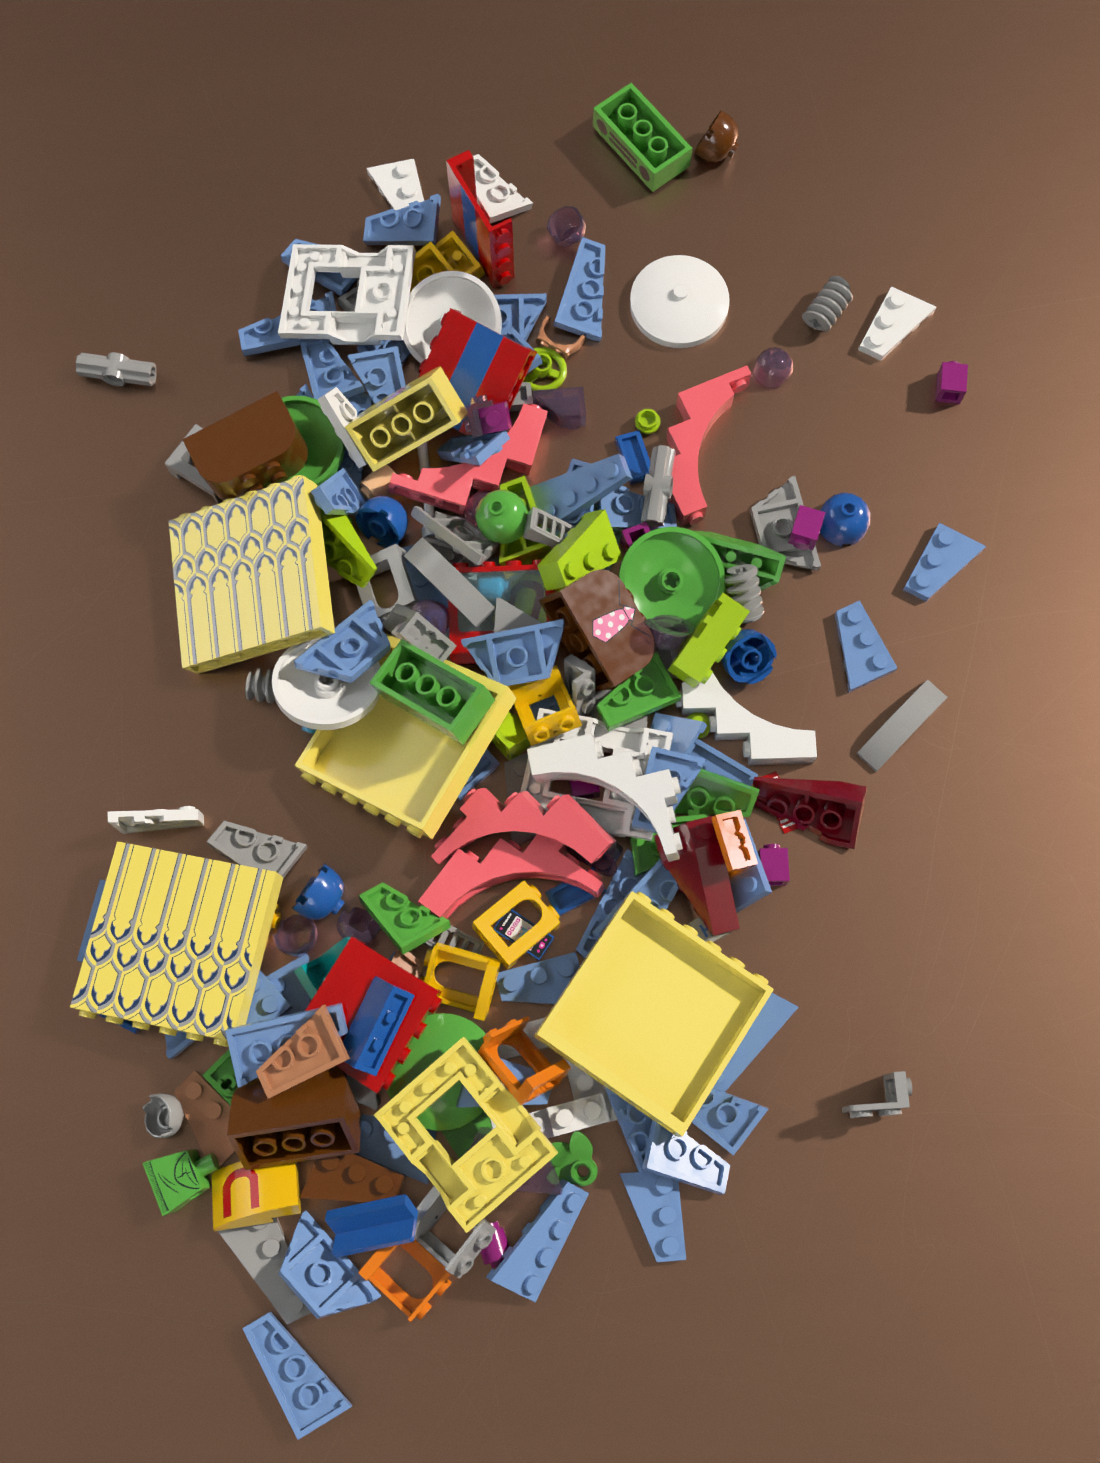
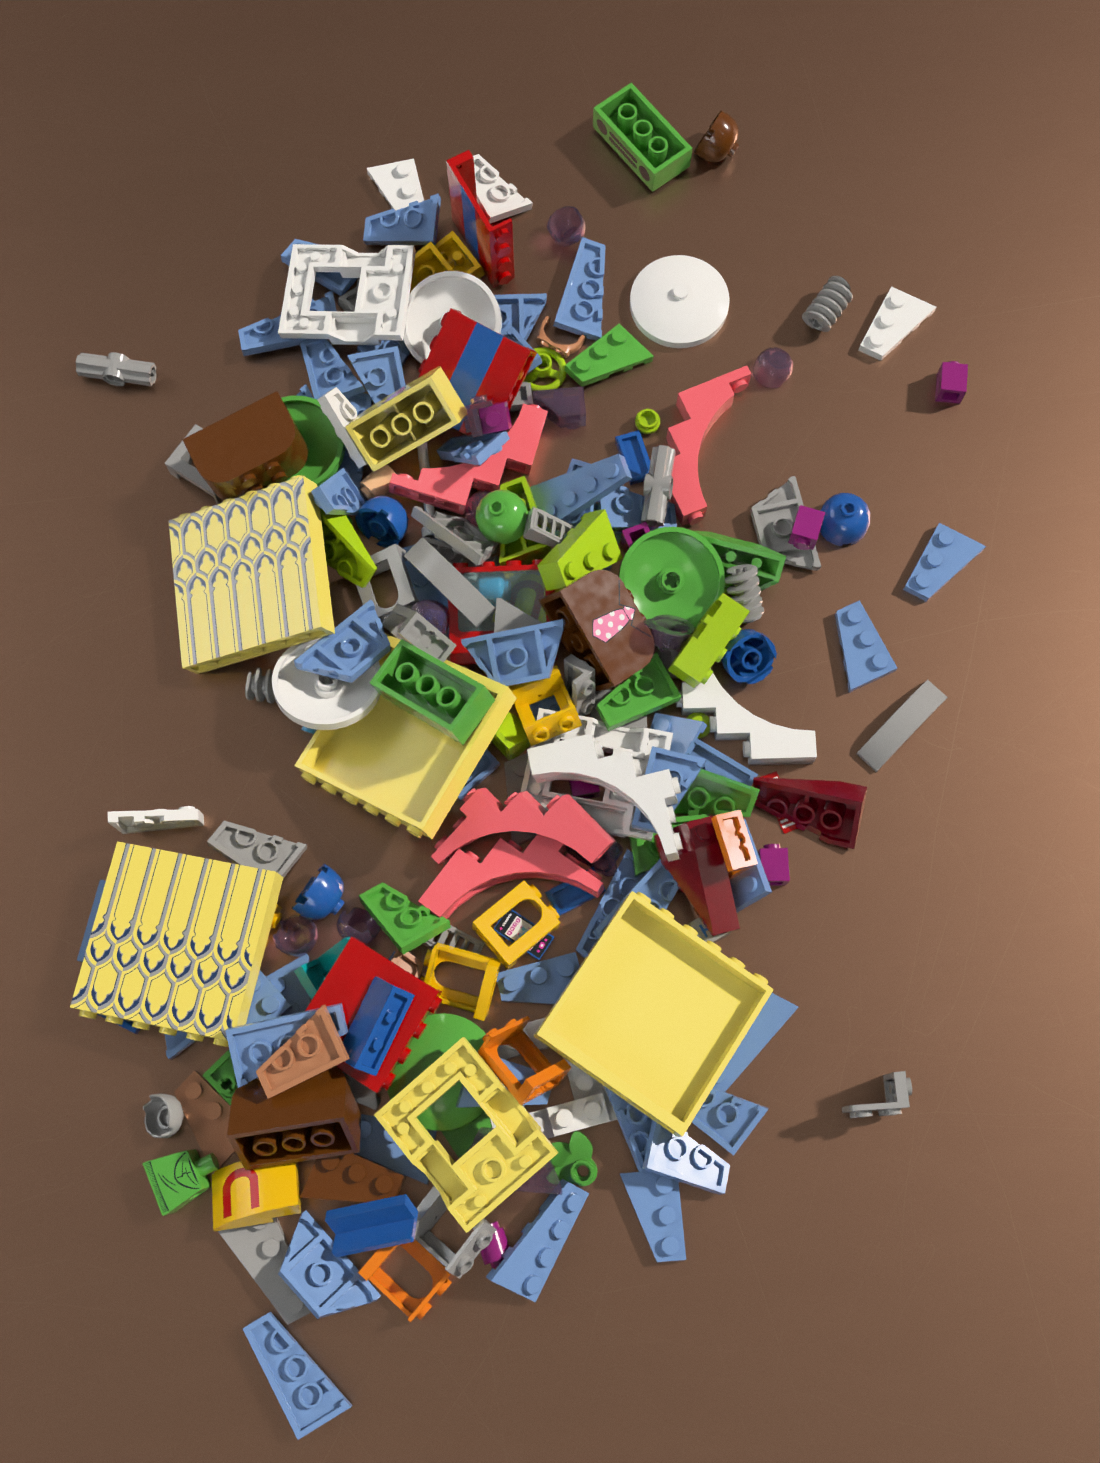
(607, 355): none -> bright green wing

